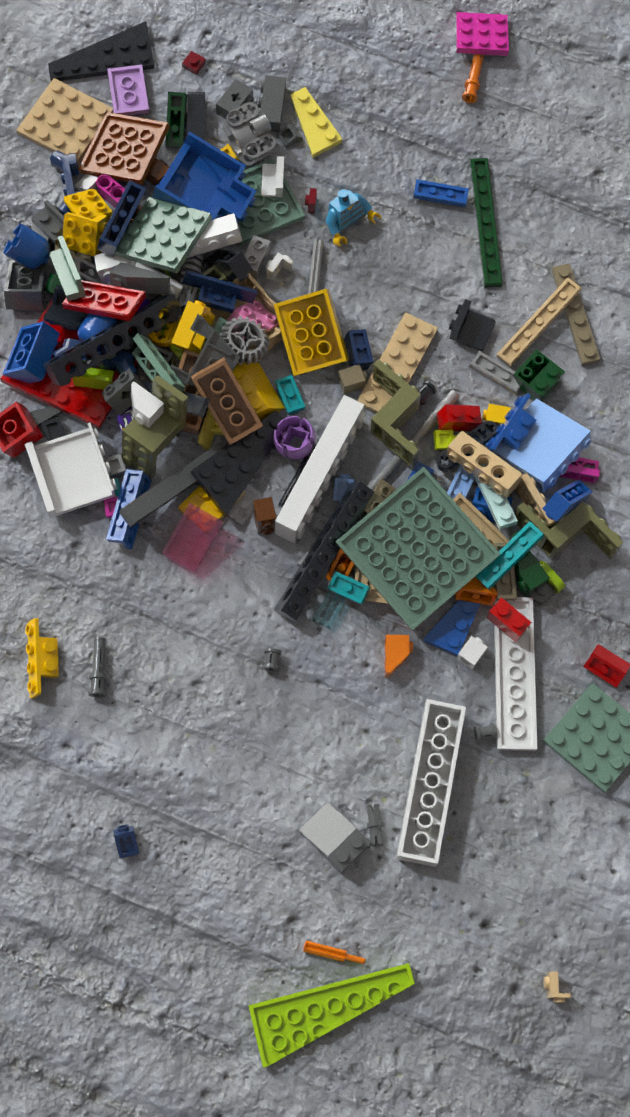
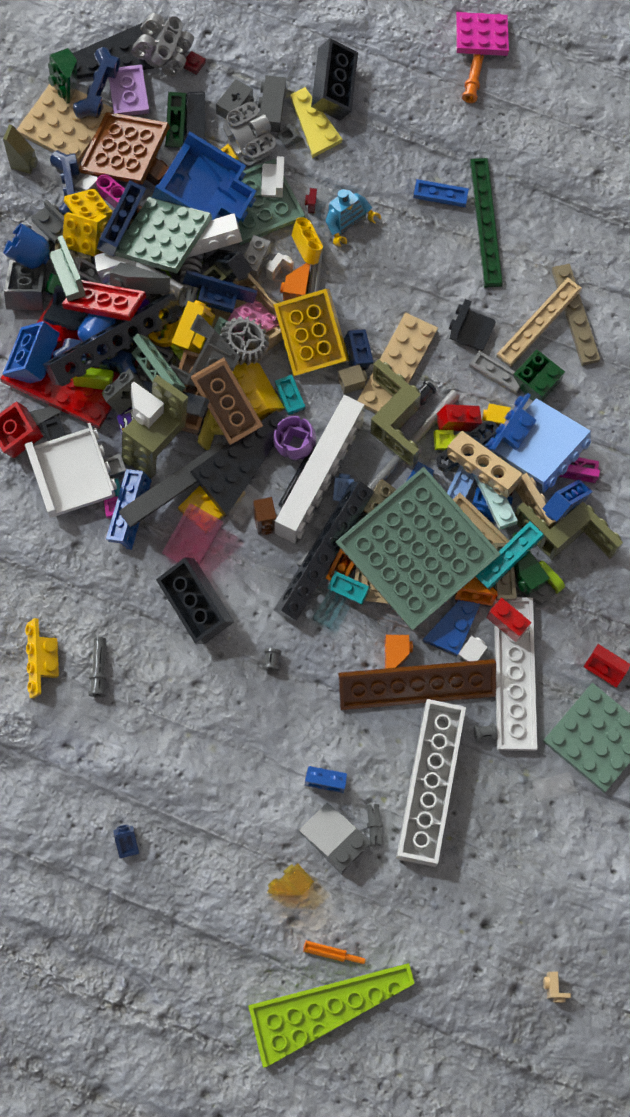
(19, 151): none -> olive slope
(63, 73): none -> dark green slope
(93, 103): none -> dark blue plate
(164, 40): none -> light grey piece
(194, 600): none -> black brick
(292, 884): none -> clear yellow slope
(296, 283): none -> orange slope
(307, 241): none -> yellow beam
(325, 779): none -> blue bracket
(334, 79): none -> black brick
(417, 684): none -> reddish brown plate

